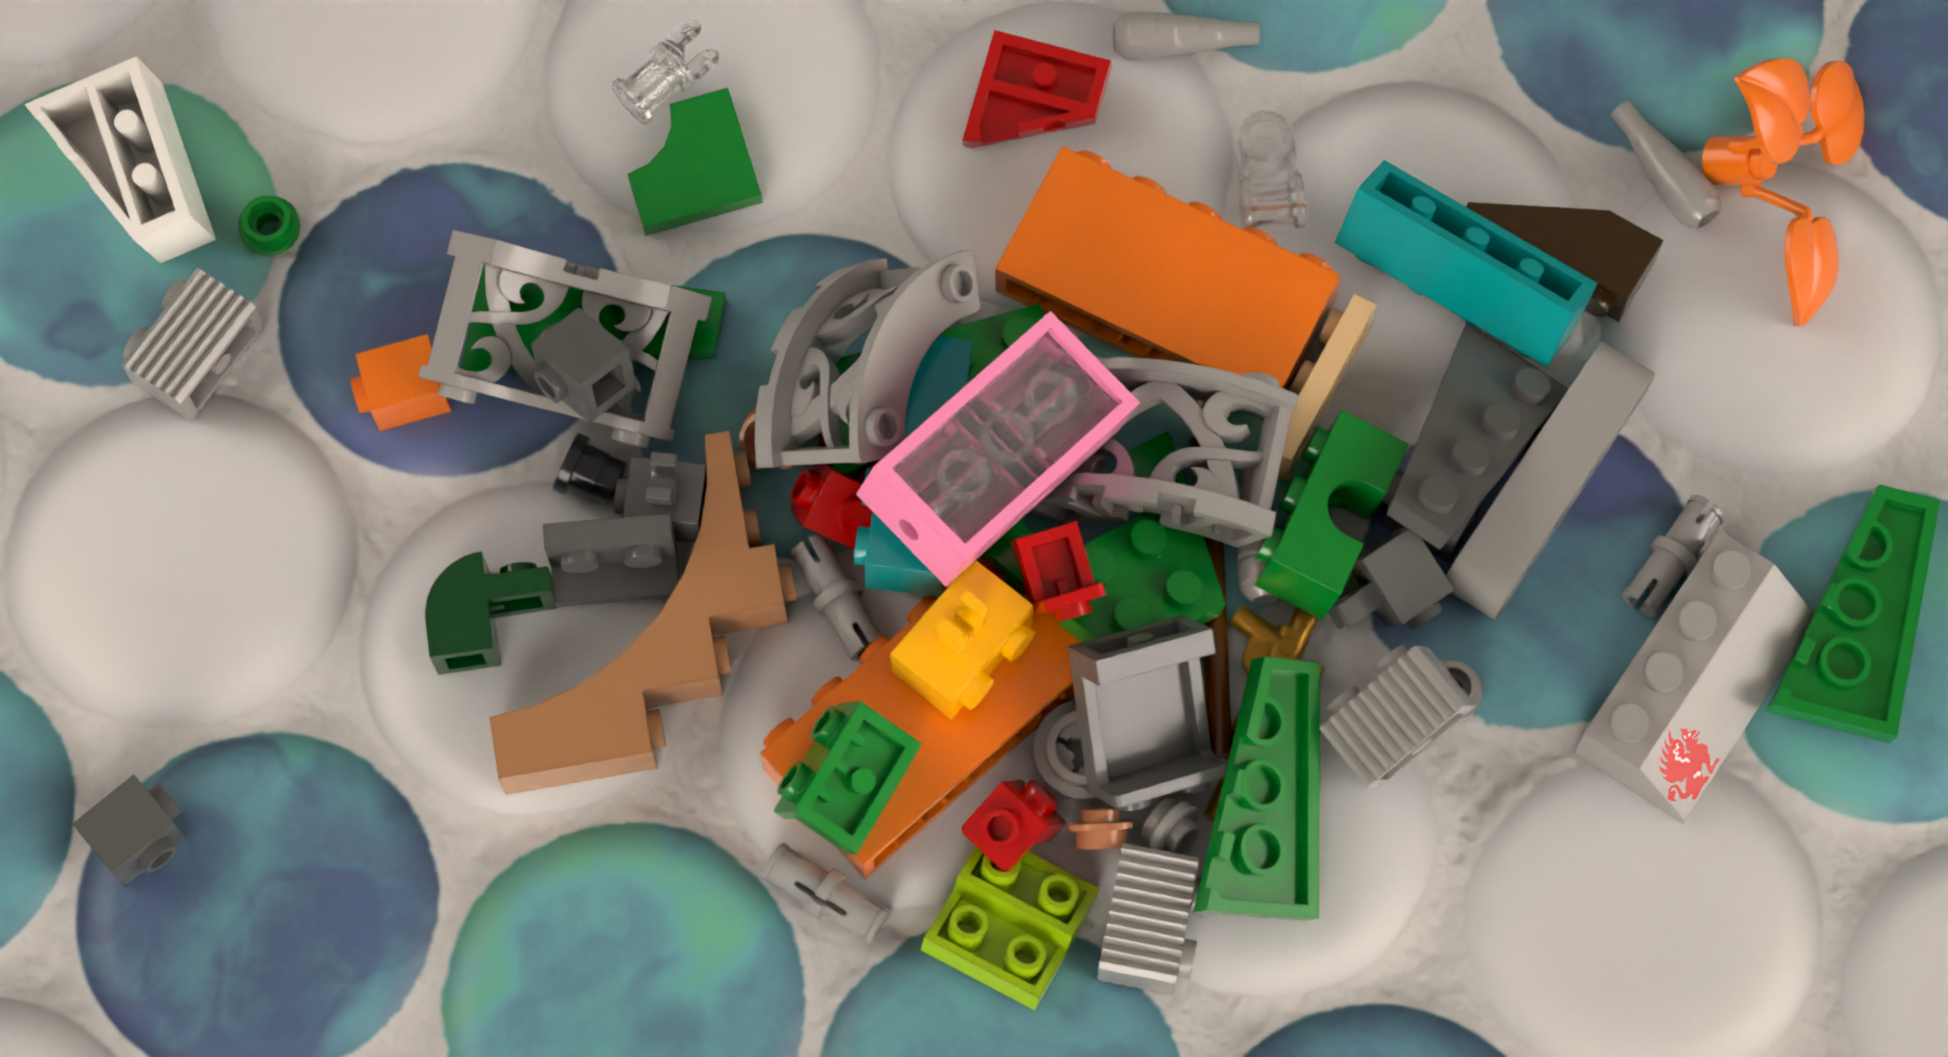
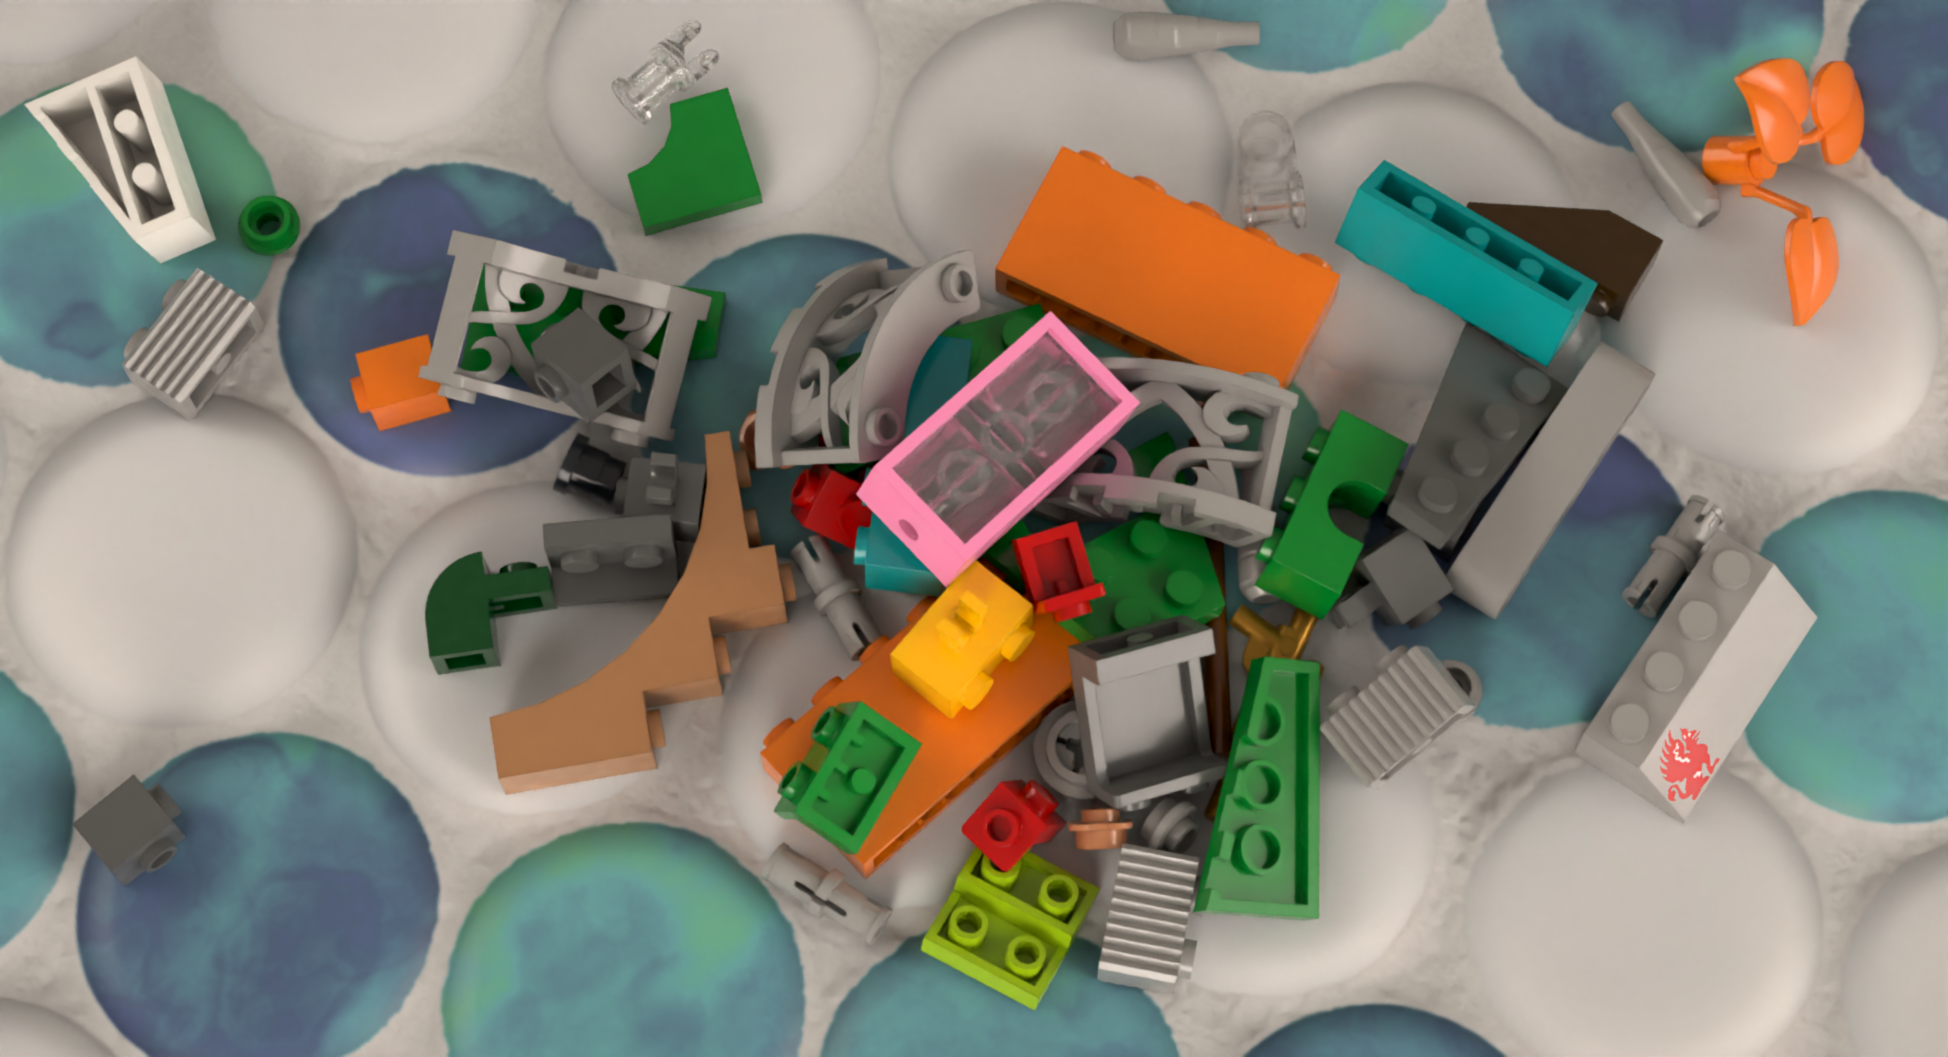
(1034, 91): red wing -> none
(1319, 381): tan plate -> none
(1863, 631): green wing -> none

